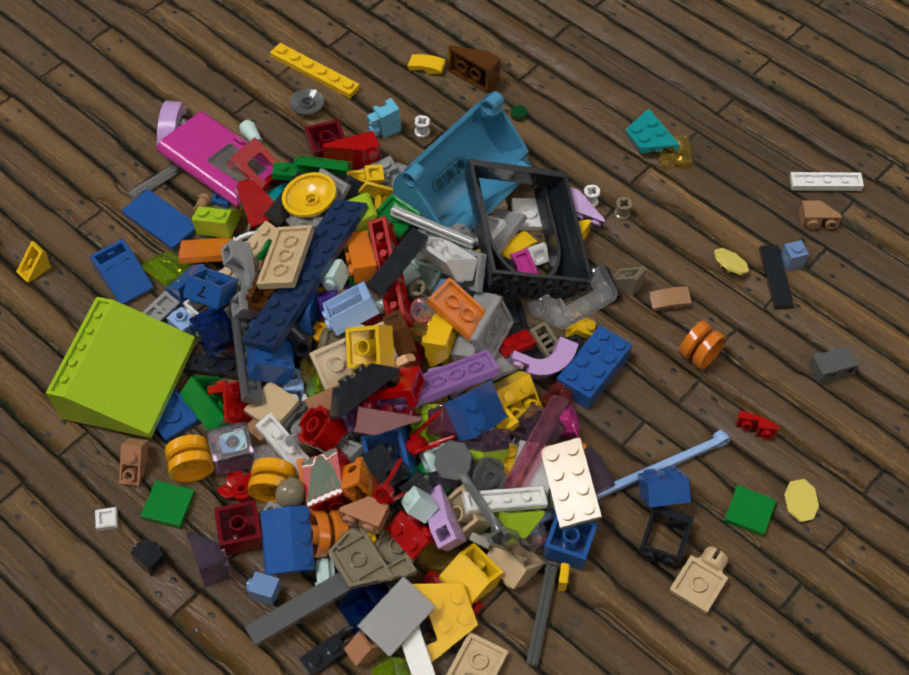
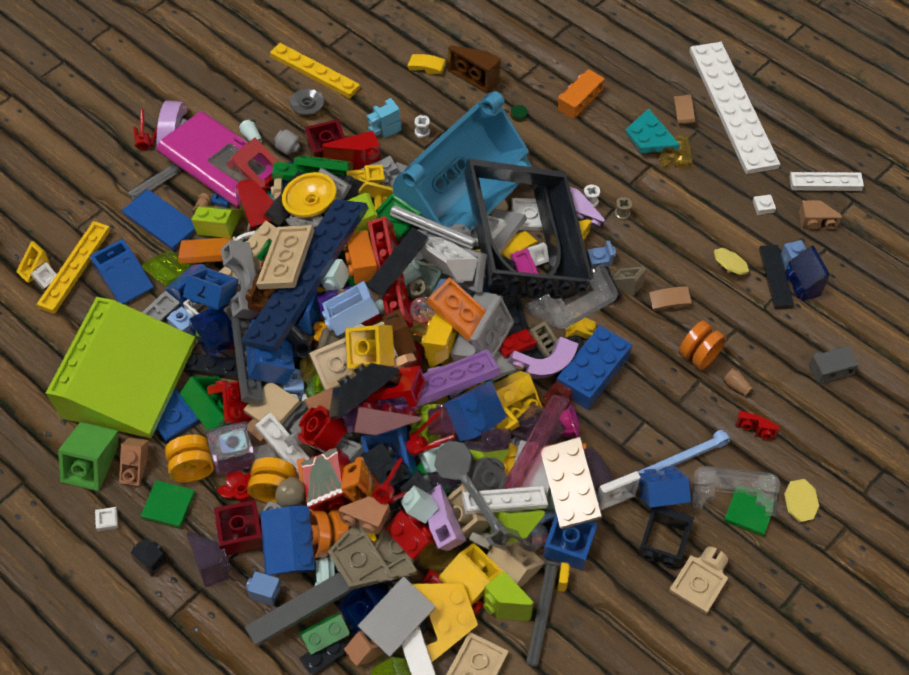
(43, 275): none -> white plate
(73, 267): none -> yellow plate
(87, 455): none -> bright green slope
(143, 140): none -> red plant
(277, 188): none -> tan plate
(287, 142): none -> light grey head
(324, 633): none -> green bracket
(507, 599): none -> lime slope
(580, 93): none -> orange brick
(601, 255): none -> medium blue bracket
(618, 490): none -> white tile
(684, 109): none -> medium nougat slope
(734, 108): none -> white plate
(737, 381): none -> medium nougat cone
(759, 484): none -> clear windscreen
(764, 204): none -> white plate
(807, 274): none -> clear blue slope

